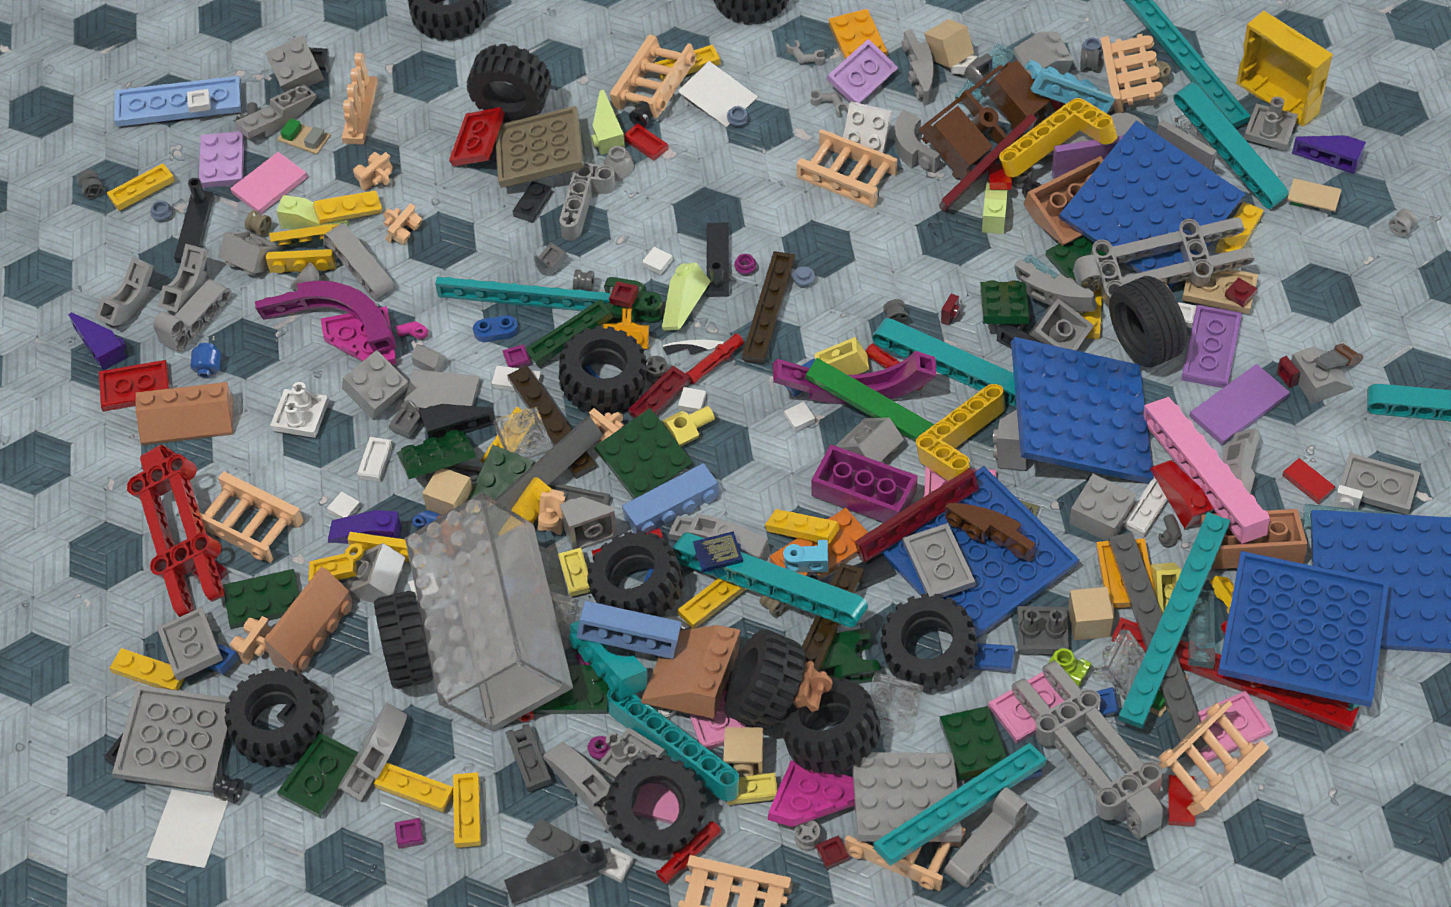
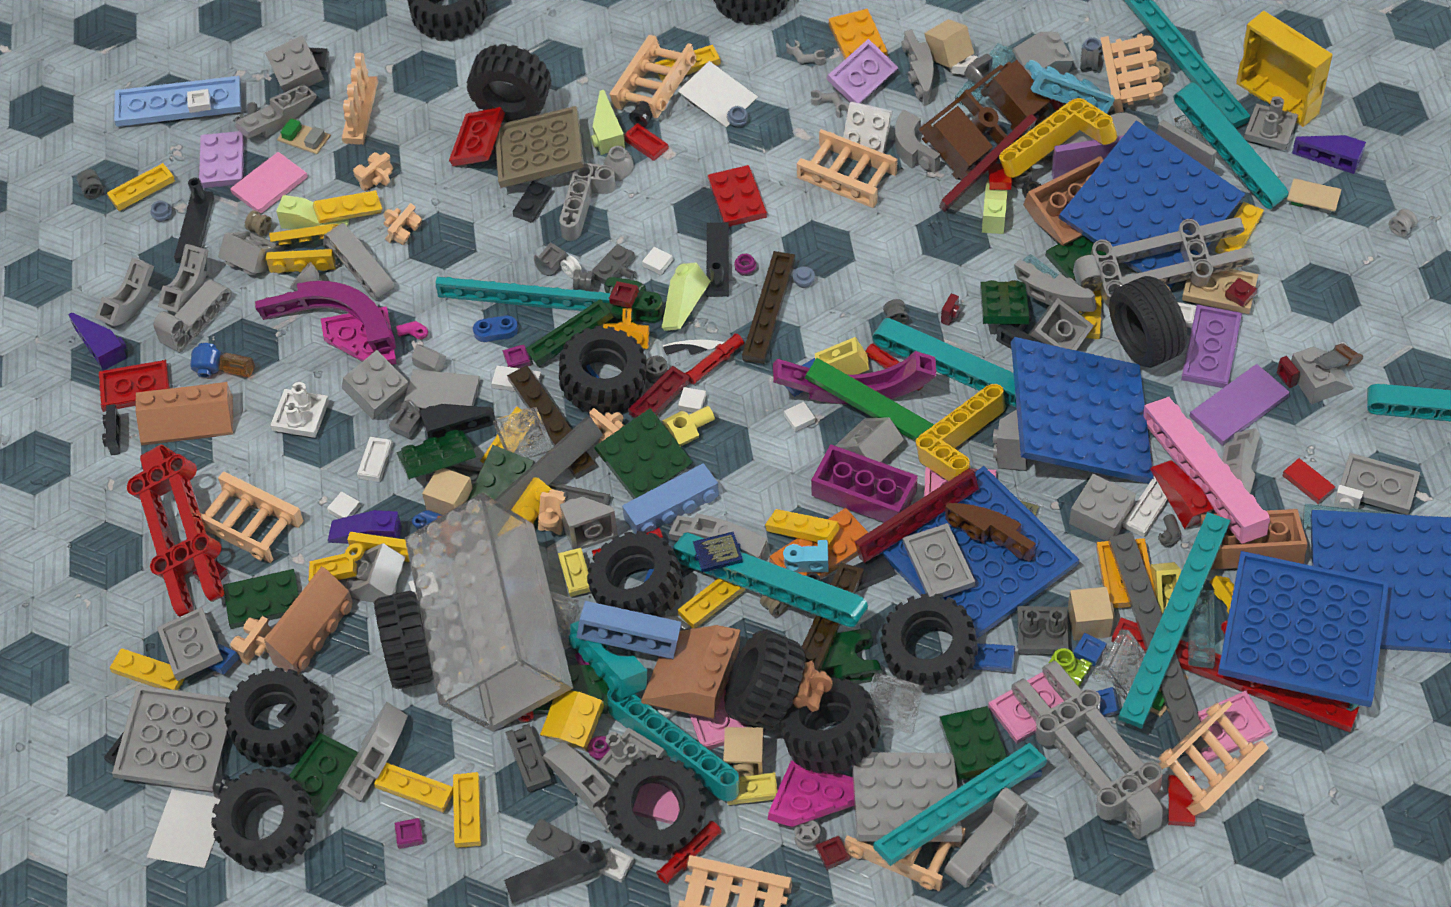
(112, 423): none -> black plate
(228, 358): none -> clear orange piece
(239, 802): none -> black tyre
(570, 265): none -> white bush
(573, 719): none -> yellow slope
(615, 264): none -> dark grey plate
(737, 195): none -> red plate
(1089, 649): none -> blue plate

